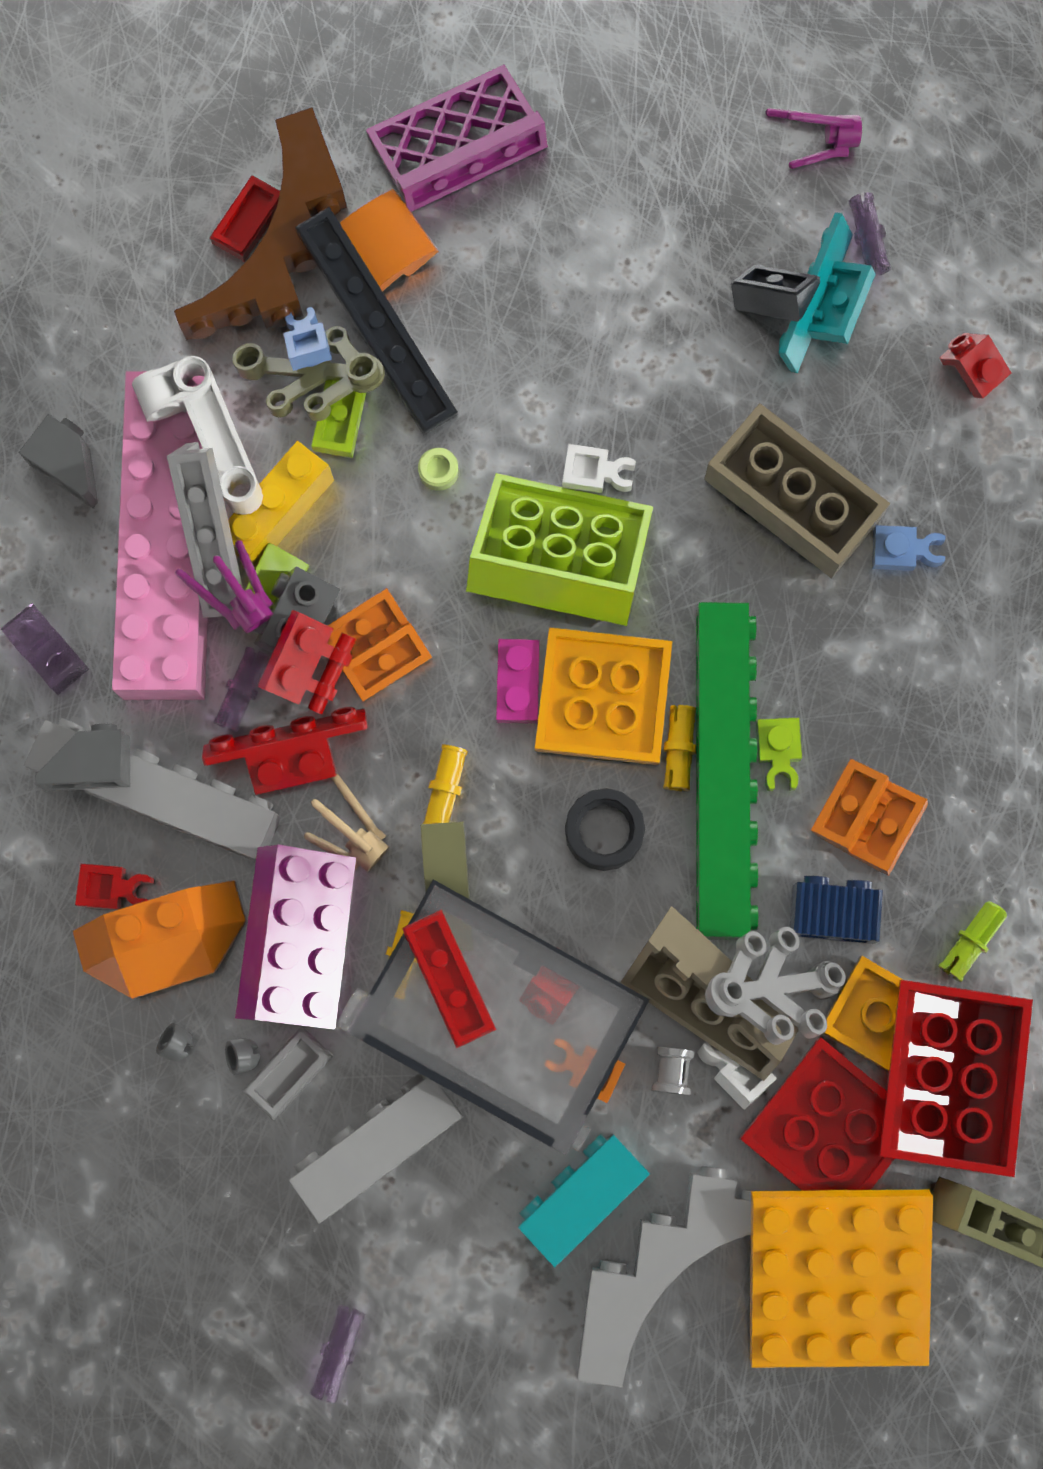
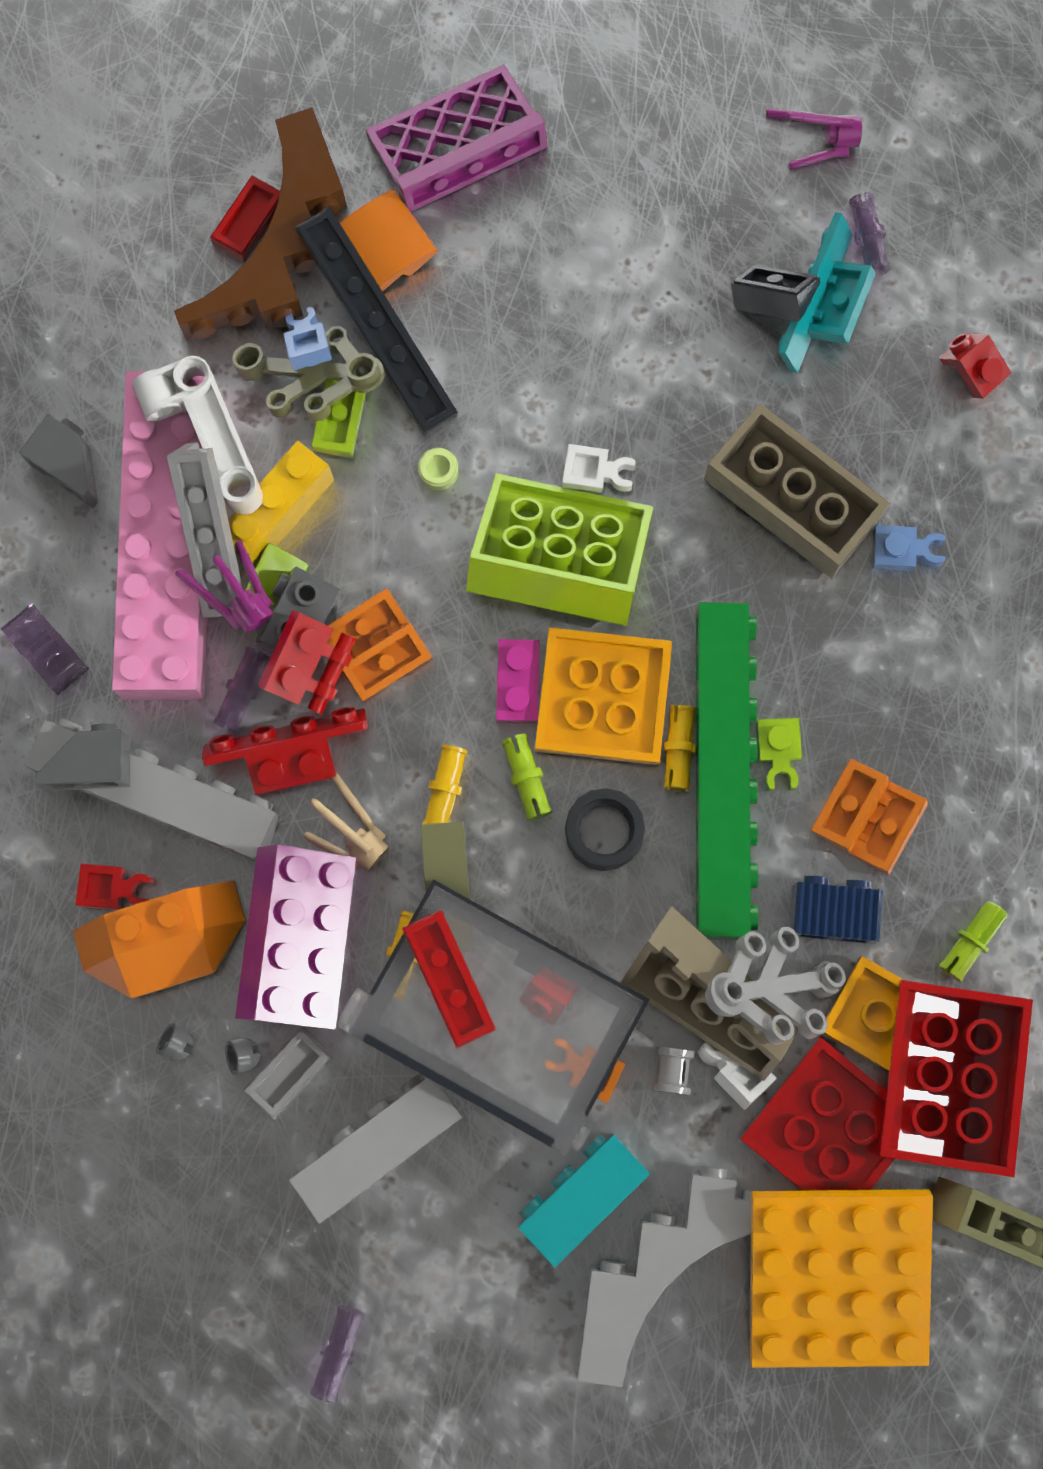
(526, 777): none -> lime pin

